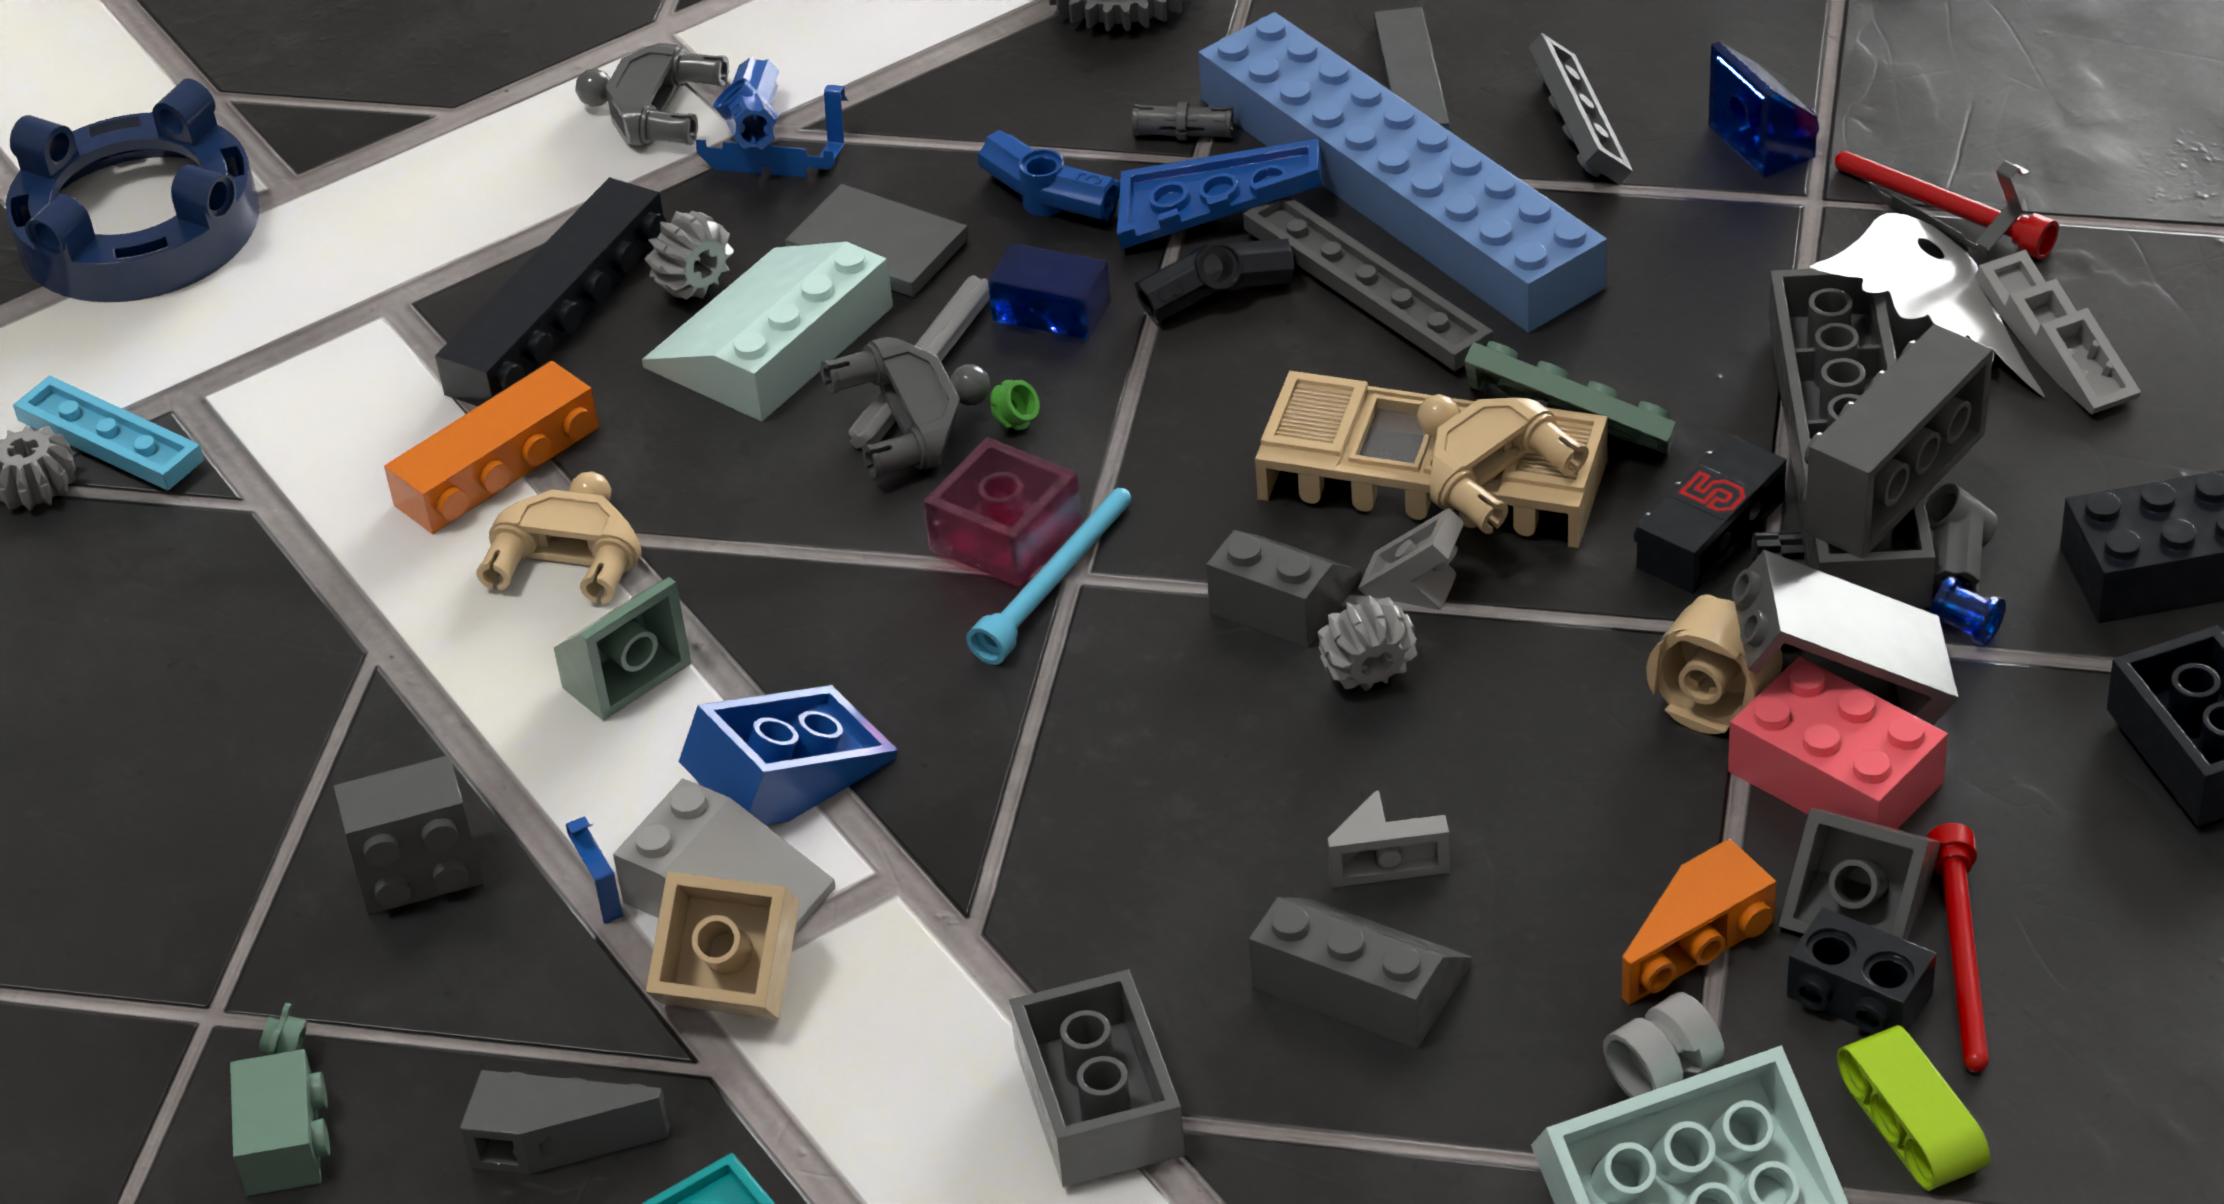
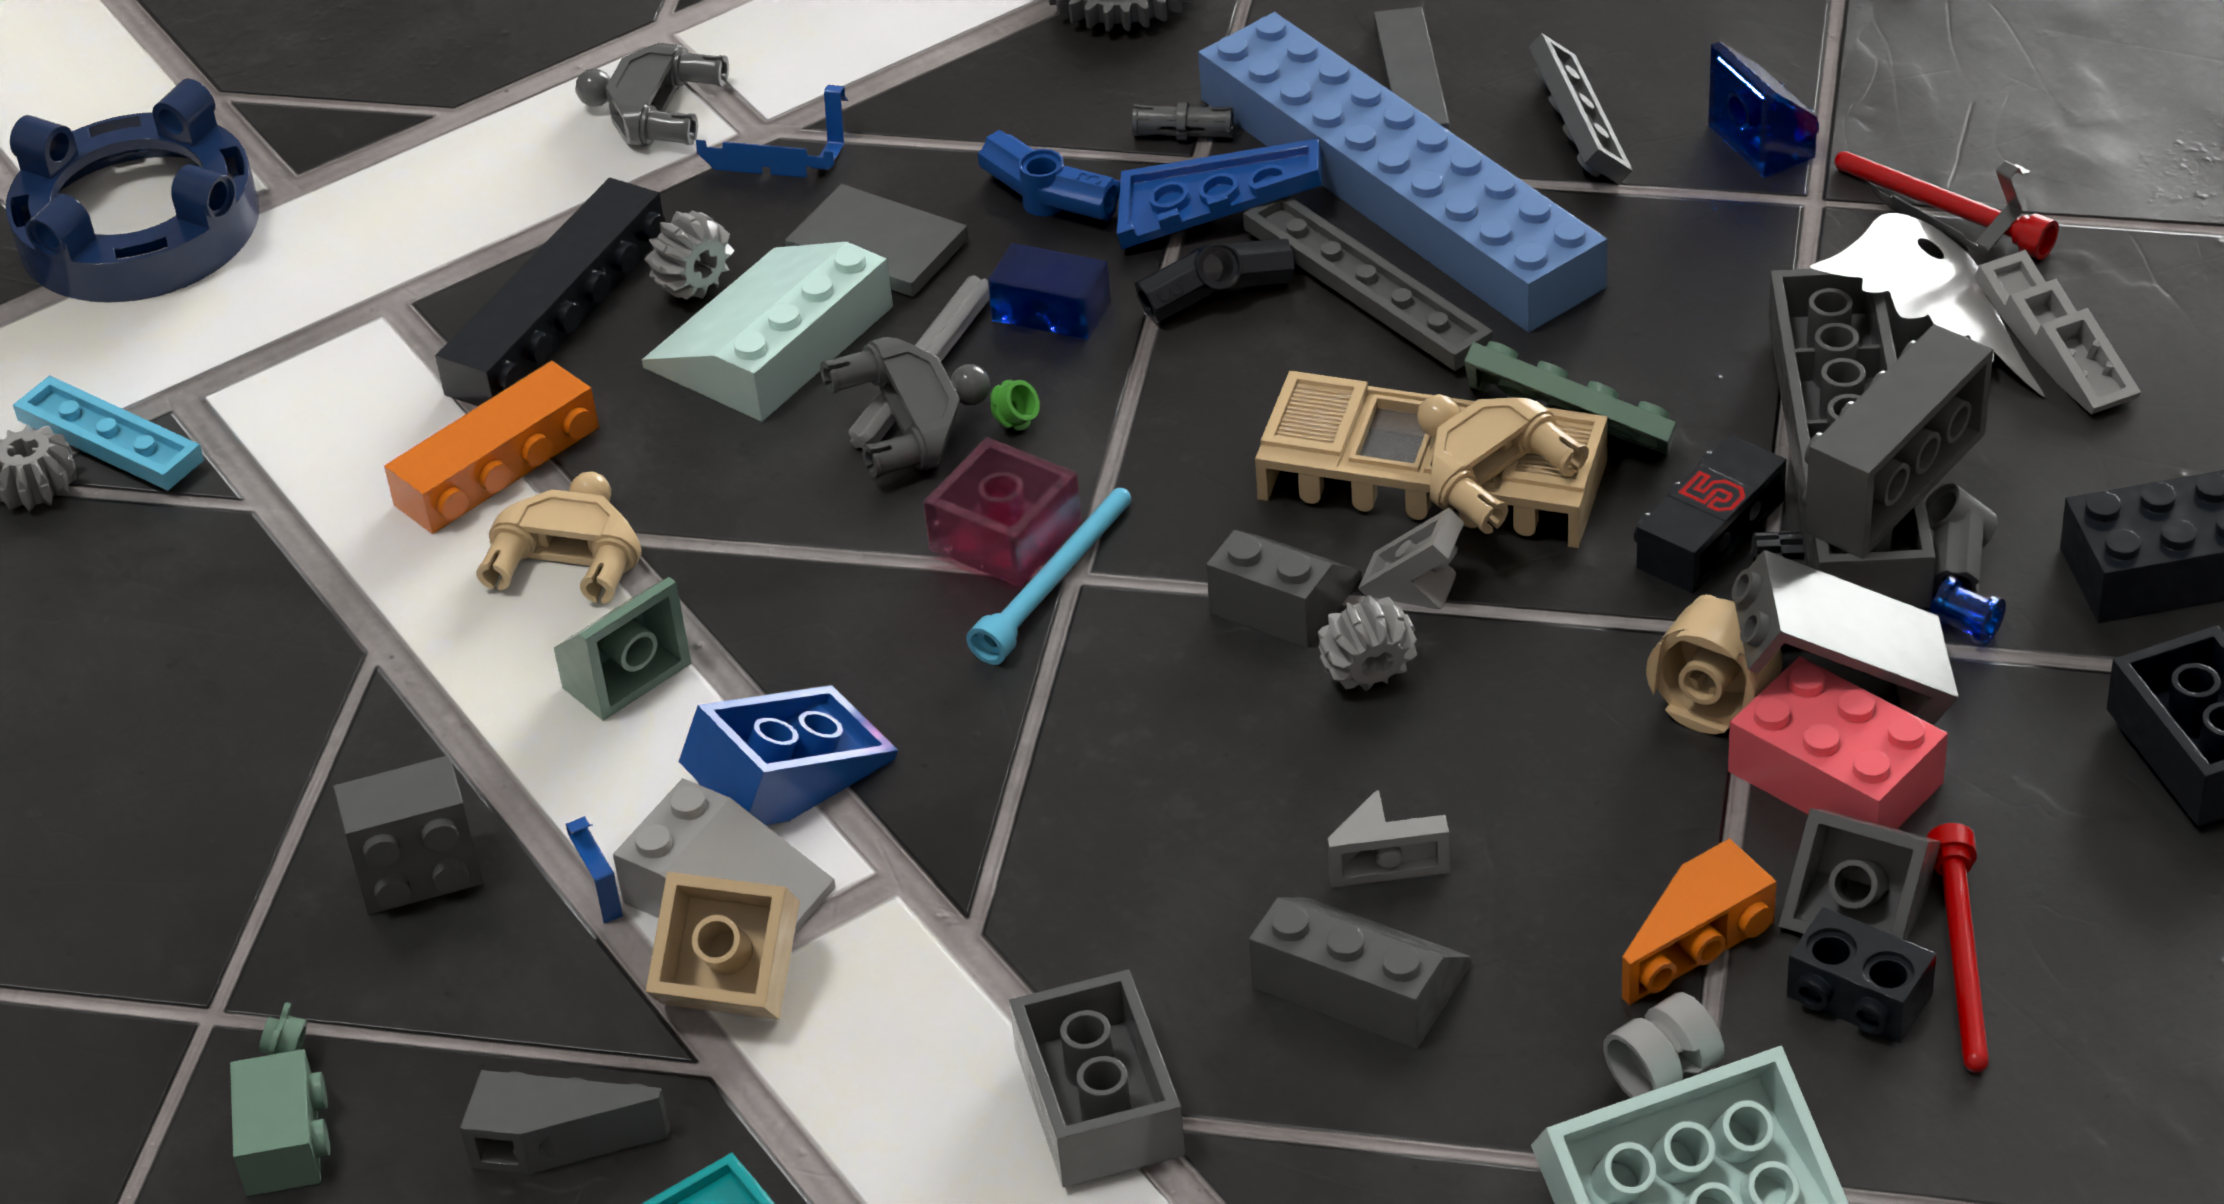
(748, 103): blue piece -> none
(1913, 1108): lime beam -> none

